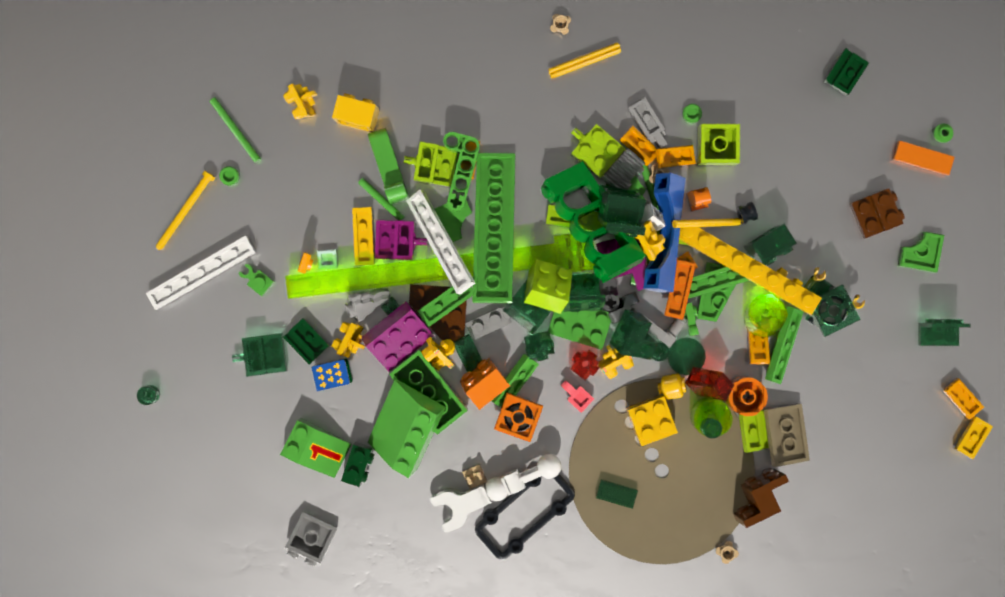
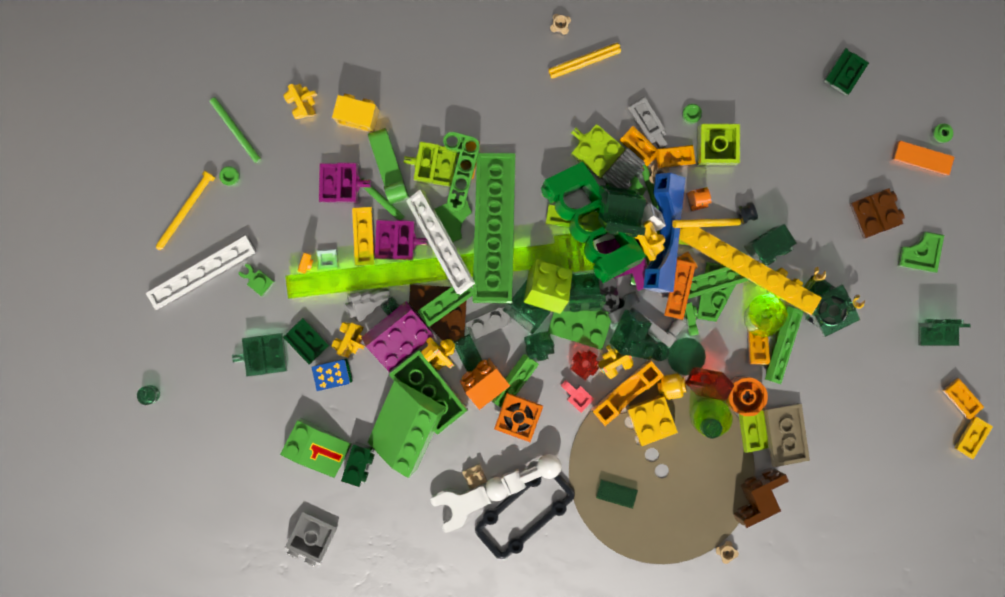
(340, 183): none -> magenta plate
(624, 393): none -> light orange arch

